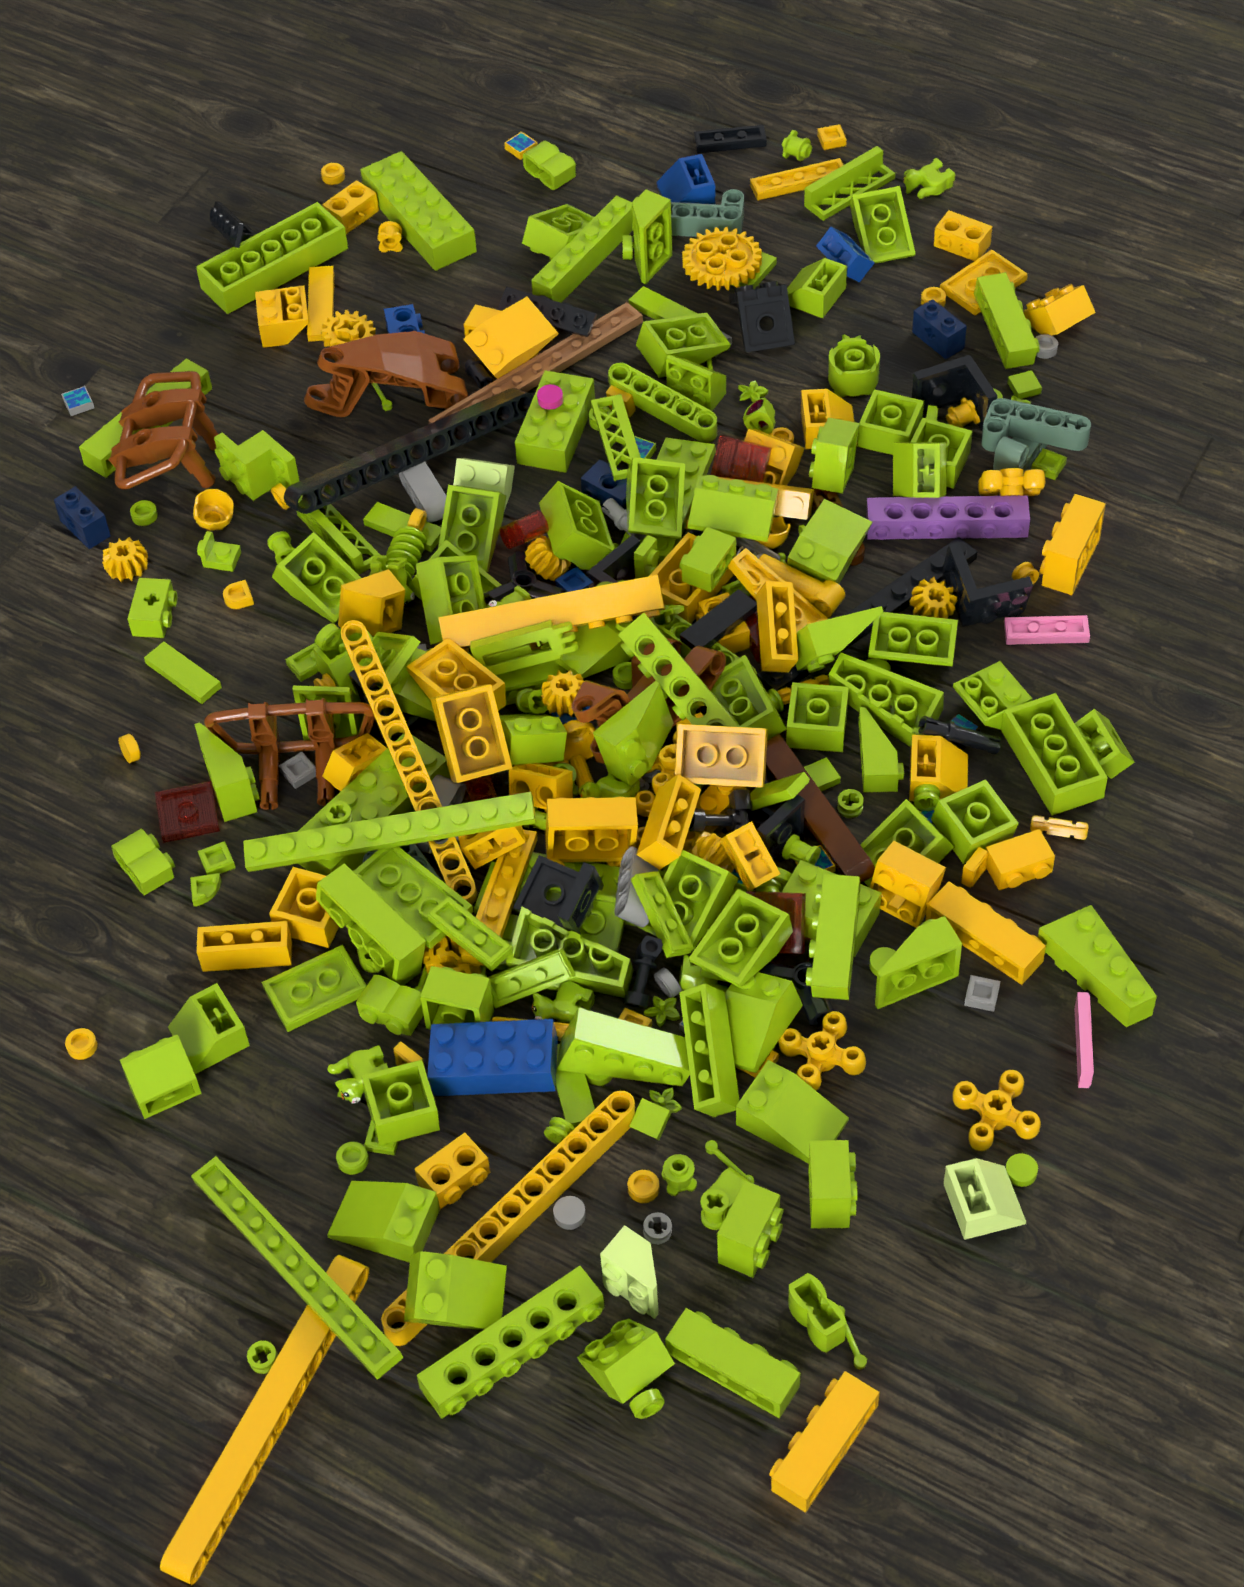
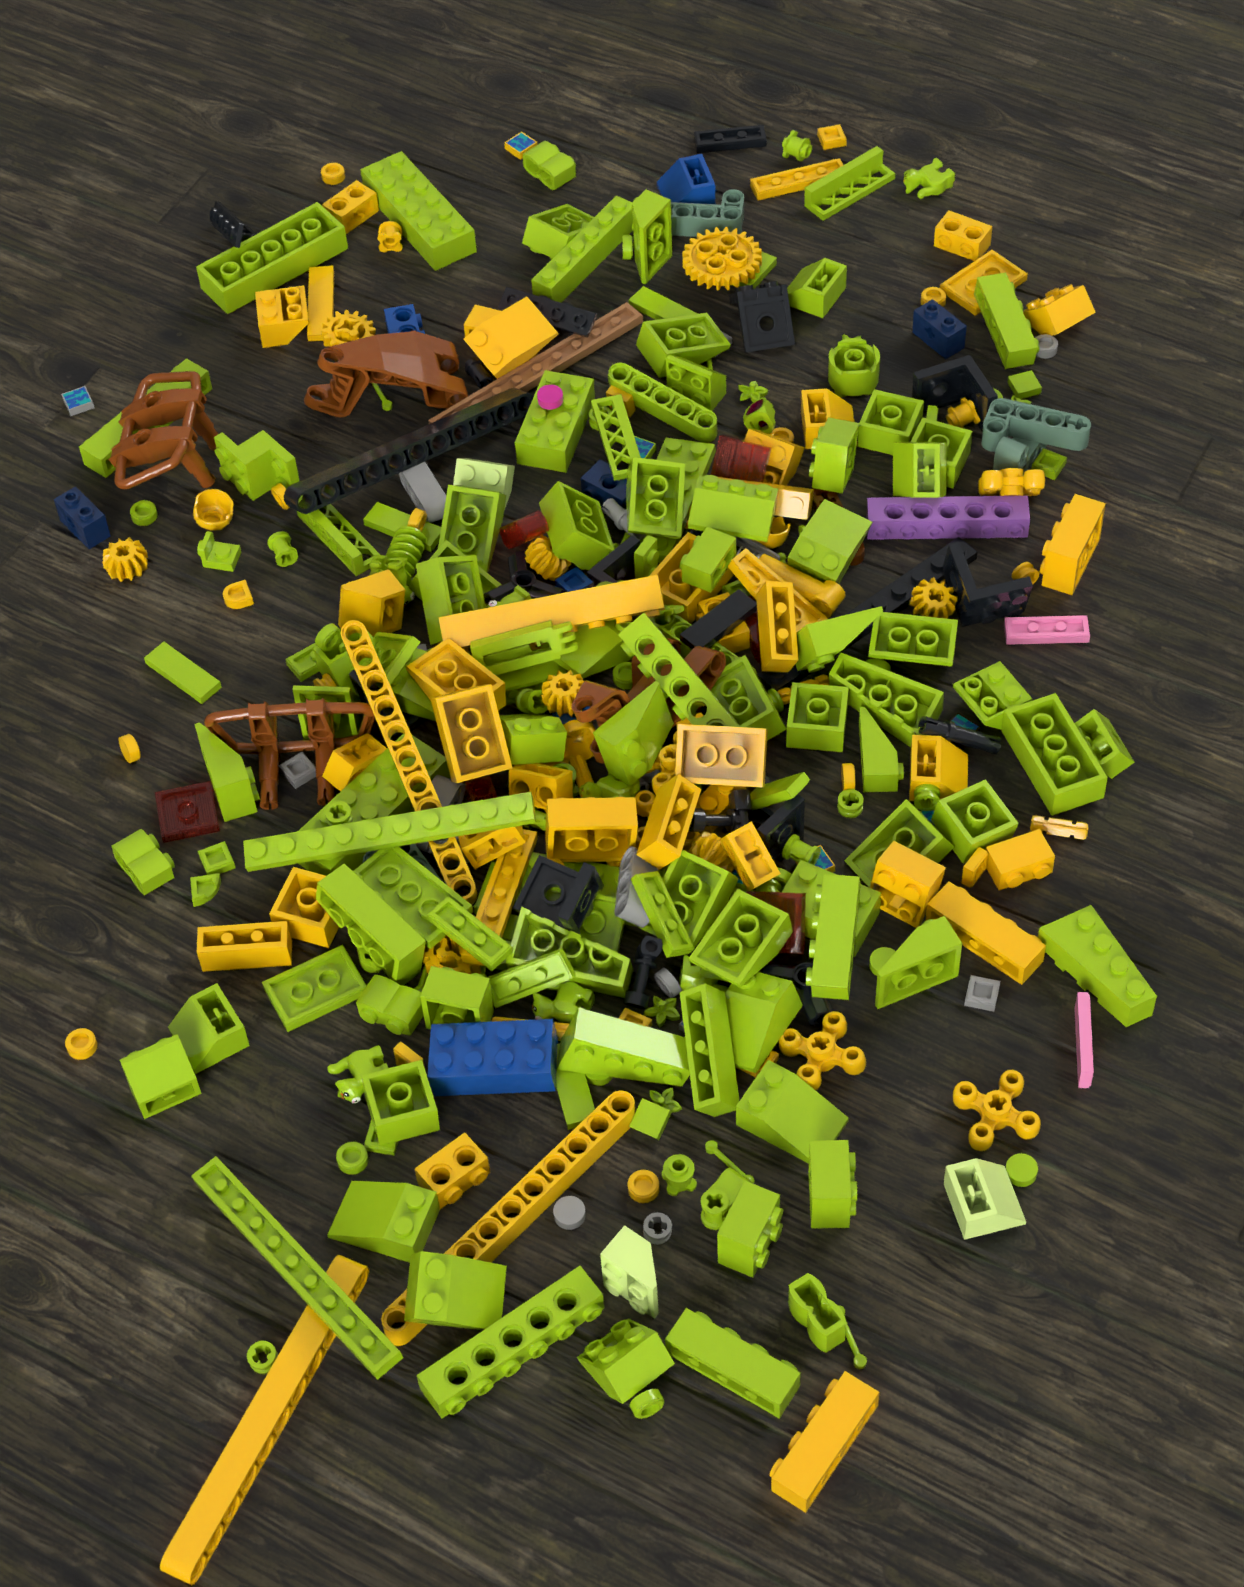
(152, 607): lime brick -> none
(315, 576): lime slope -> none
(558, 1130): lime bush -> none
(820, 815): reddish brown beam -> none
(823, 774): lime tile -> none
(842, 249): blue brick -> none
(848, 776): none -> yellow tile
(882, 224): lime slope -> none

